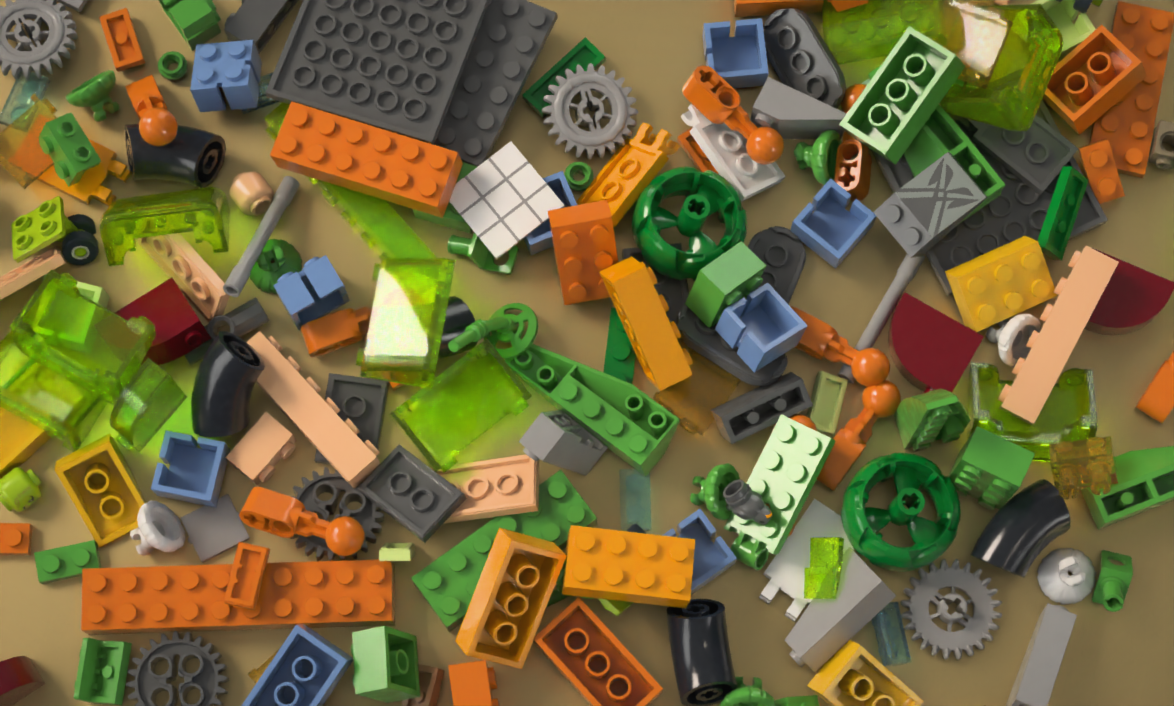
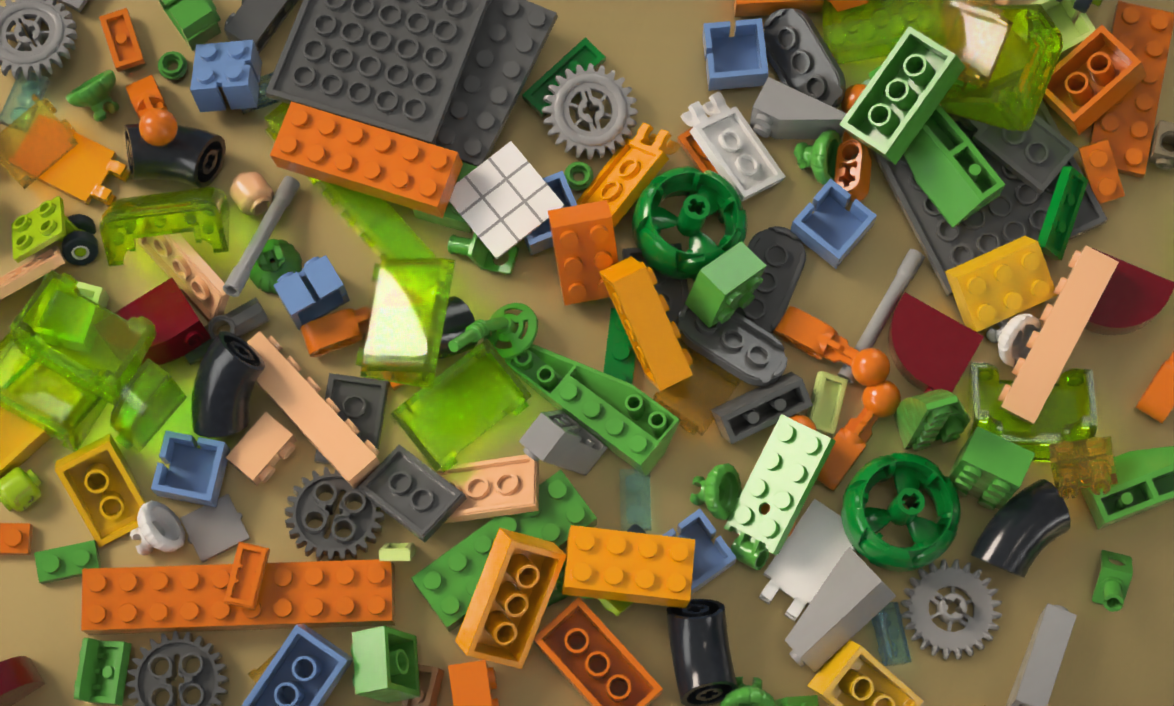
(68, 148): bright green bracket -> none
(288, 516): orange beam -> none
(721, 105): orange beam -> none
(746, 503): dark grey animal -> none
(765, 328): medium blue piece -> none
(825, 568): clear neon green slope -> none
(930, 205): dark grey slope -> none
(1057, 583): white hair -> none

